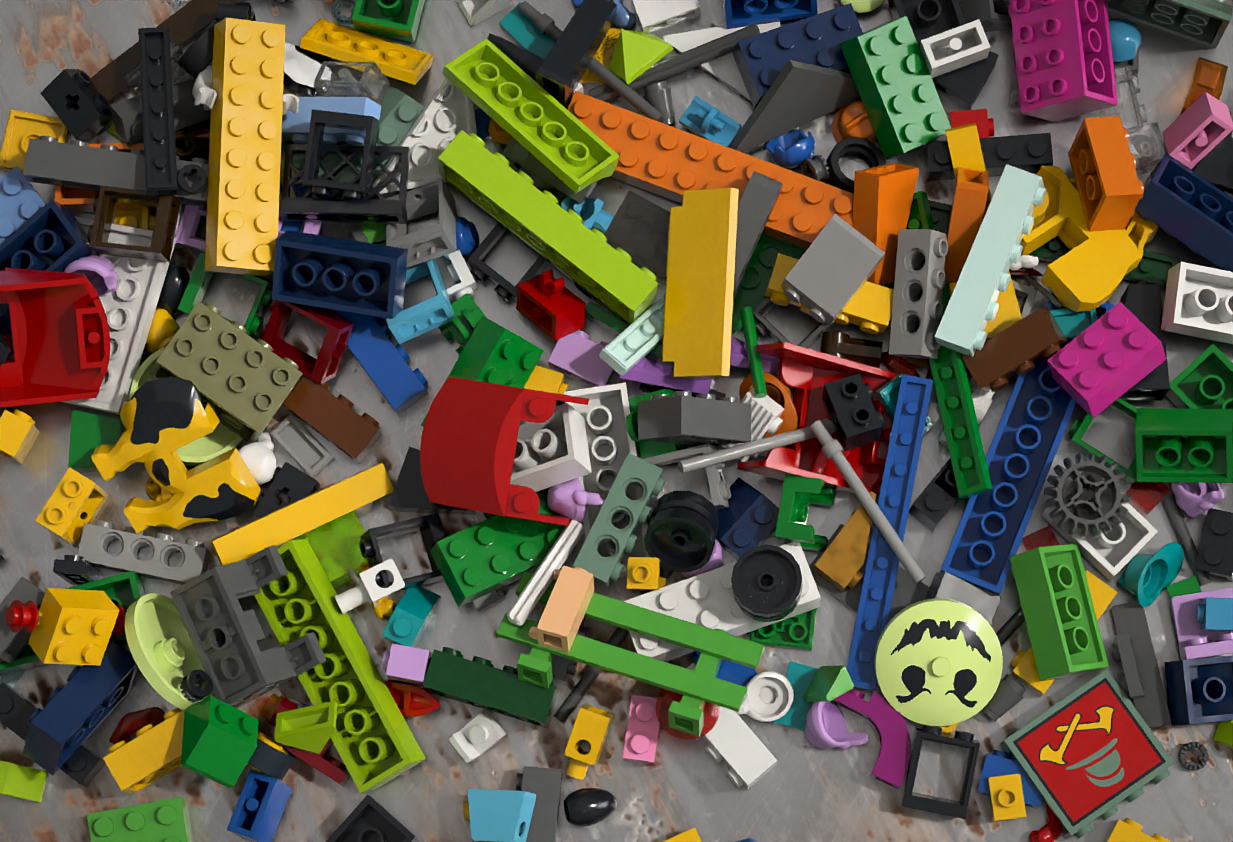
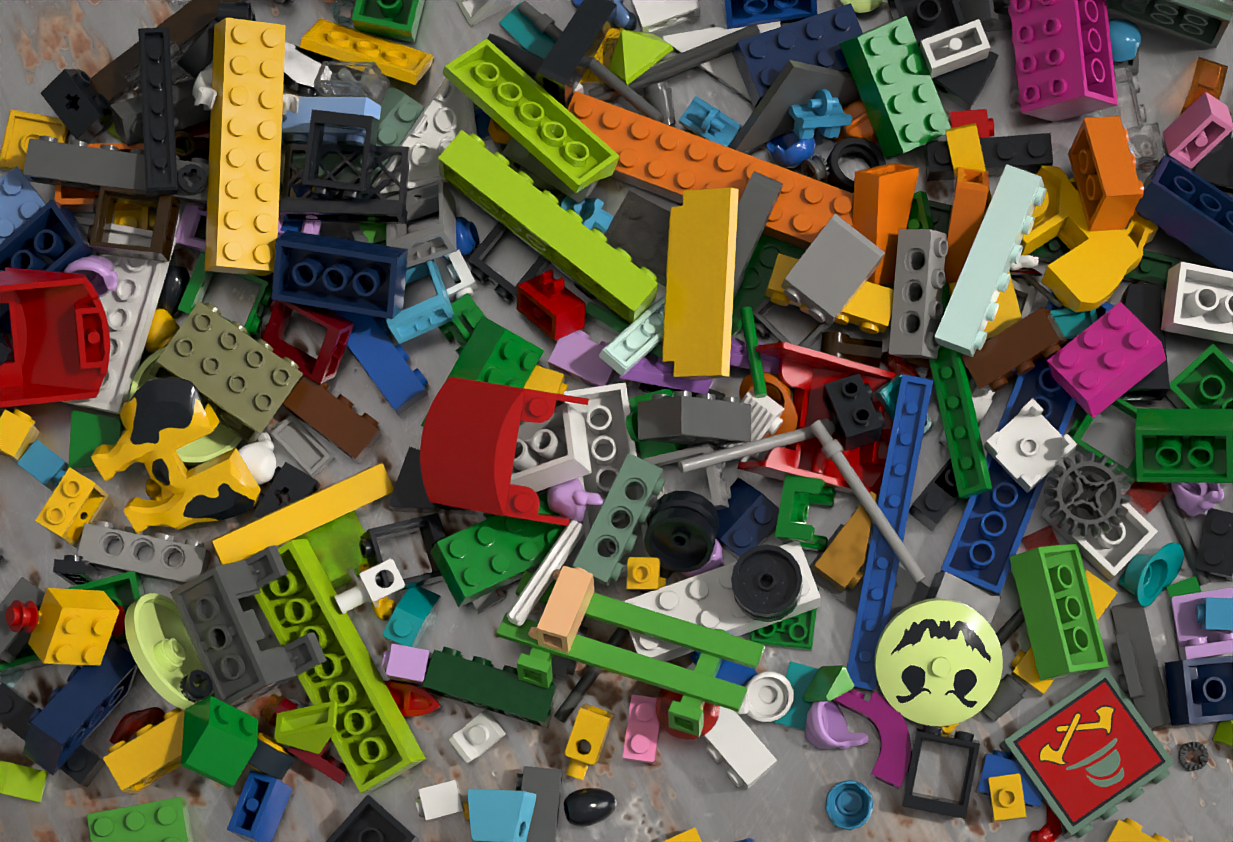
(43, 464): none -> dark azure brick
(439, 801): none -> white brick
(819, 112): none -> dark azure hips
(849, 805): none -> dark azure hair
(1029, 446): none -> white panel

